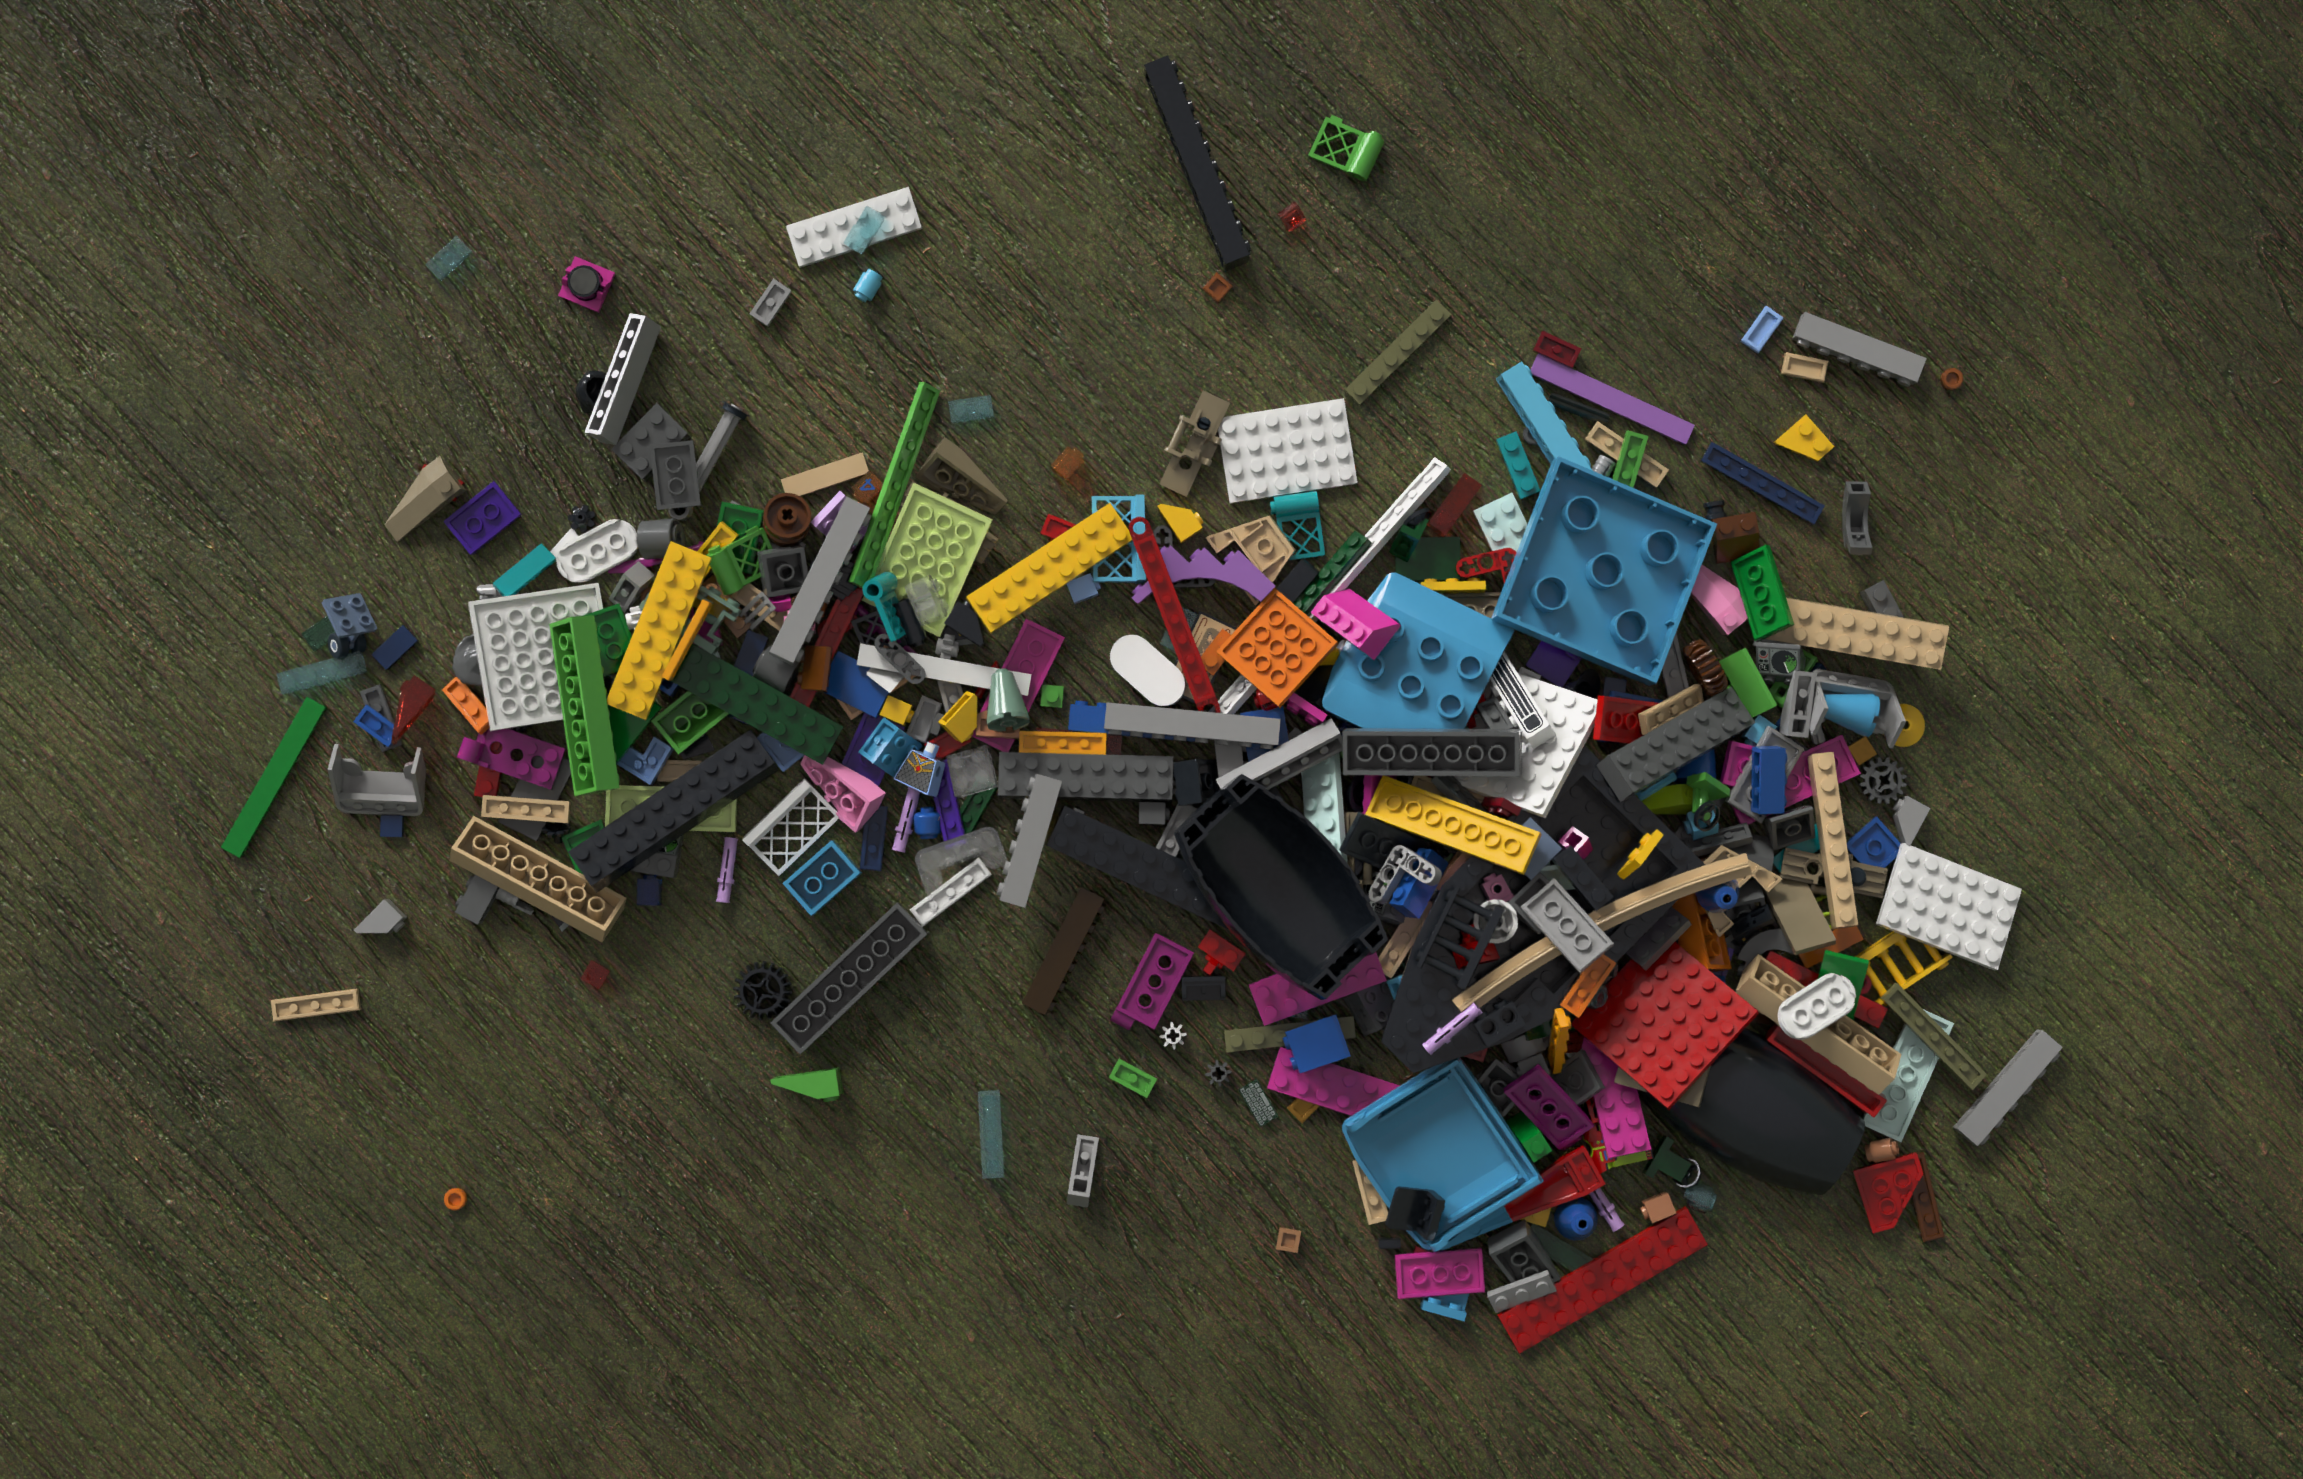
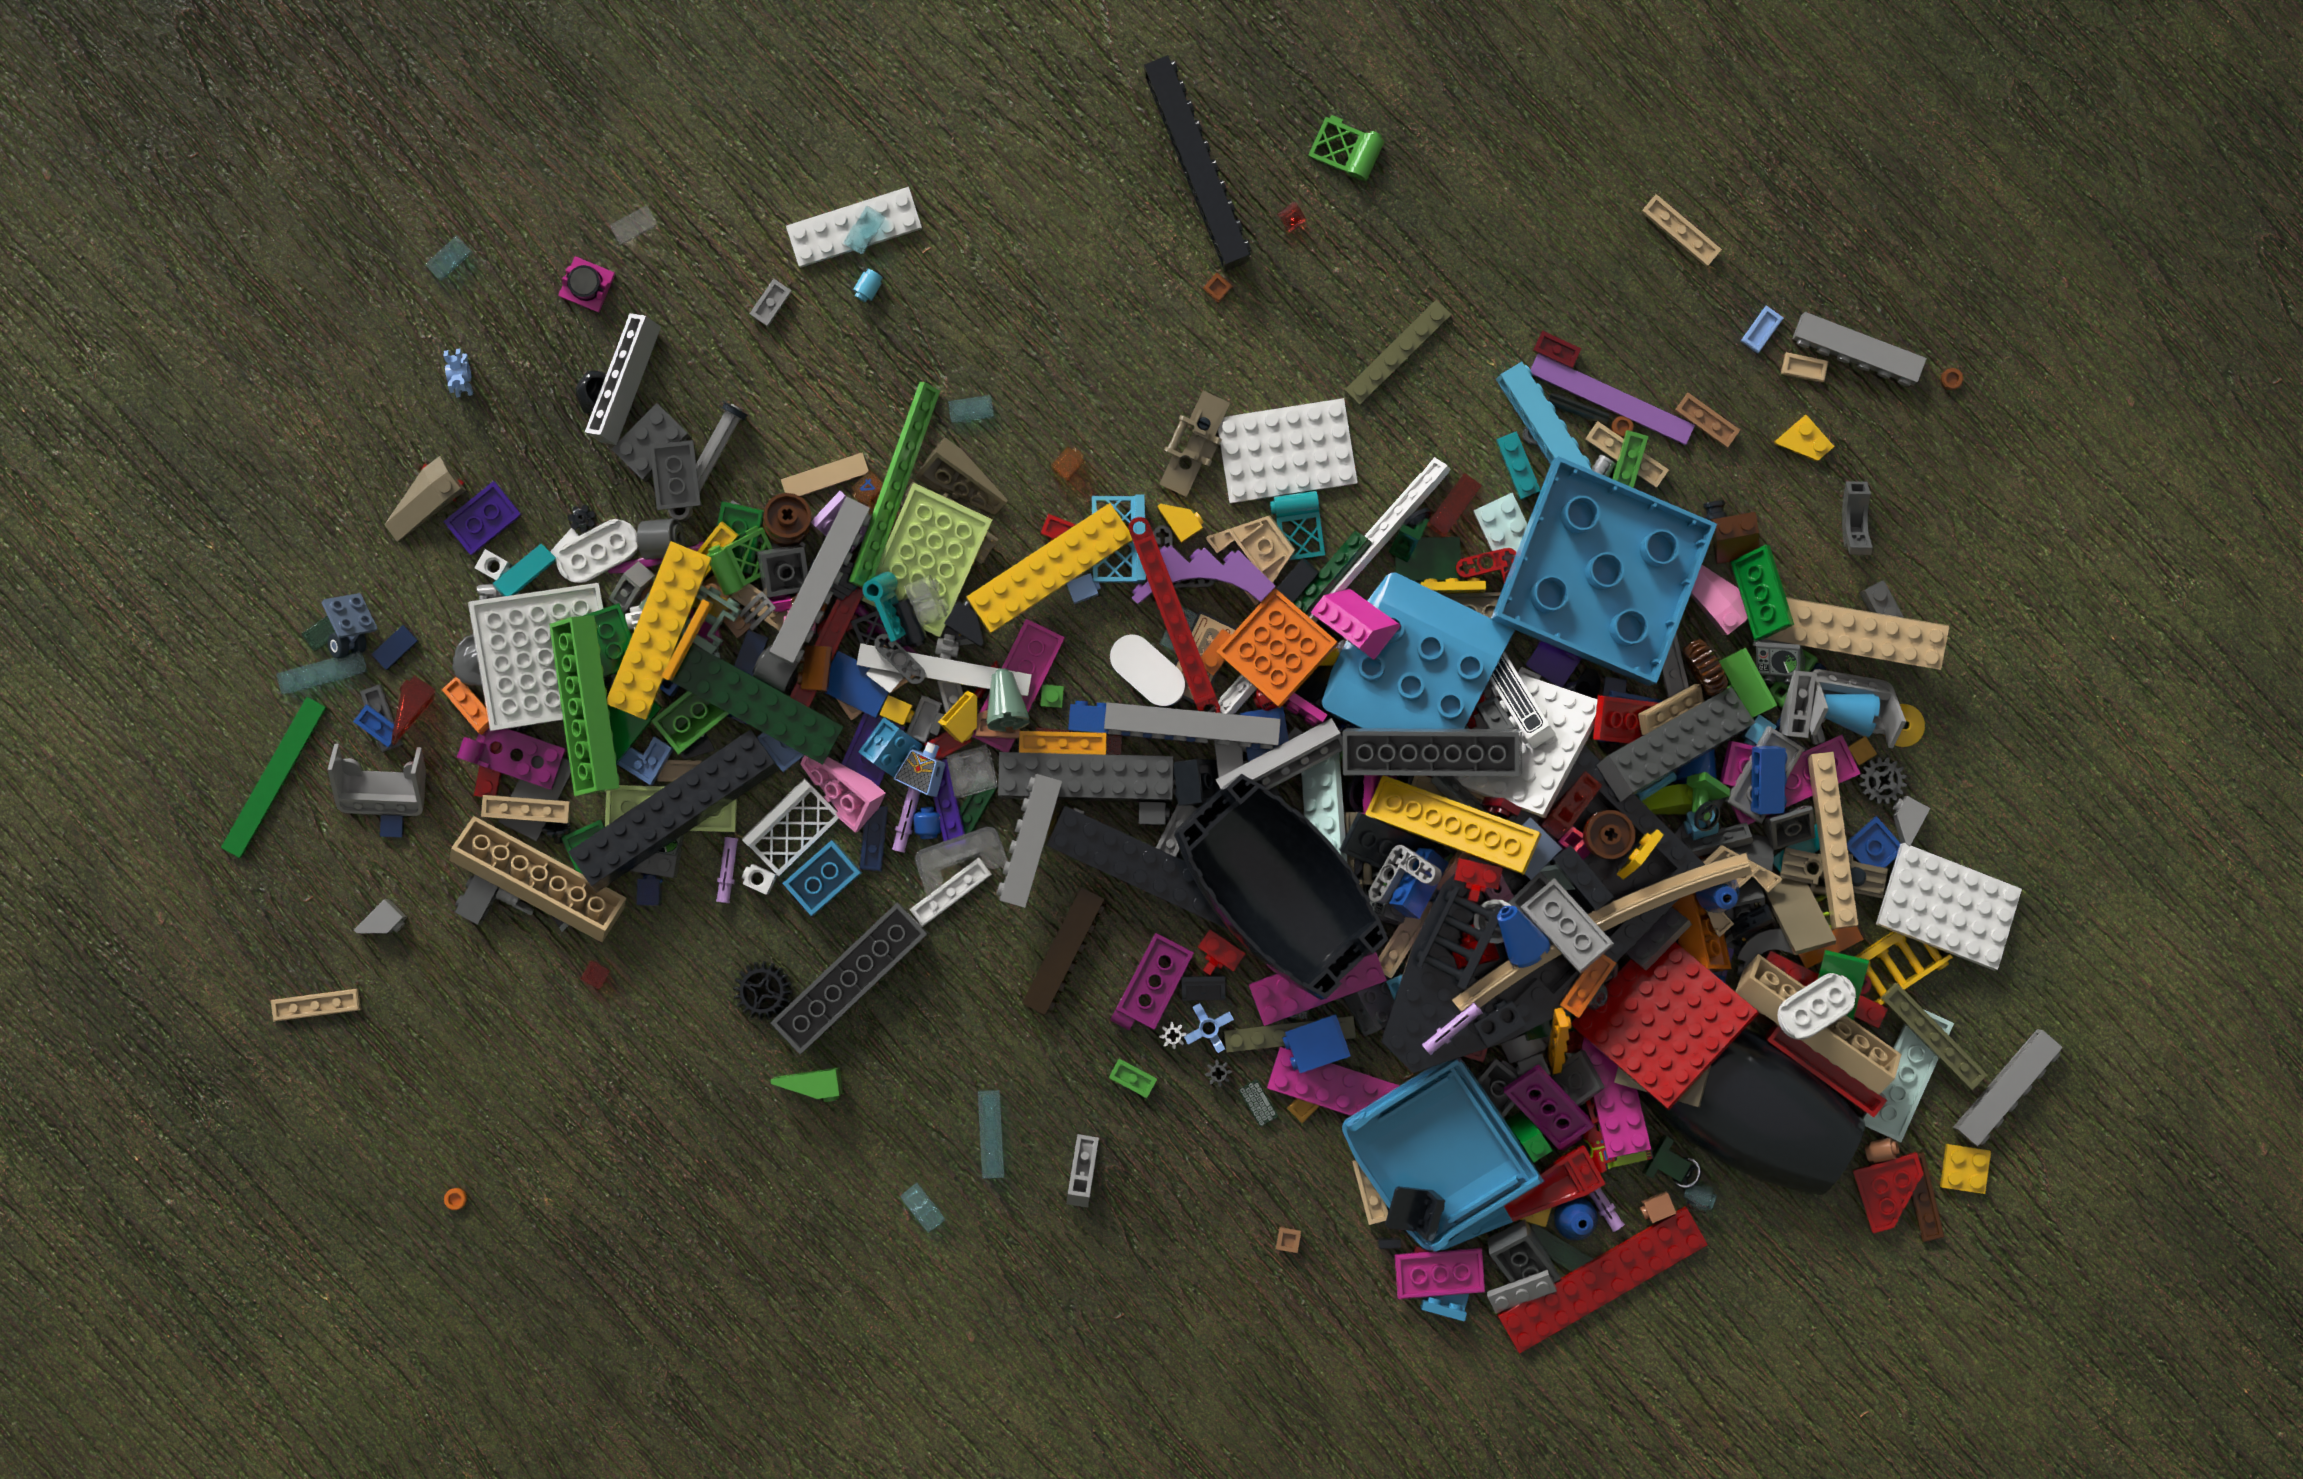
(458, 373): none -> light blue pin
(485, 562): none -> white brick
(633, 225): none -> clear tile
(767, 884): none -> white brick
(922, 1207): none -> clear light blue slope
(1218, 1022): none -> light blue pin
(1477, 877): none -> red hinge
(1521, 937): none -> blue cone
(1571, 805): none -> clear red slope
(1622, 424): none -> dark orange tile
(1622, 834): none -> reddish brown wheel
(1681, 230): none -> tan plate
(1707, 420): none -> medium nougat plate
(1762, 483): dark blue plate -> none
(1965, 1168): none -> yellow plate

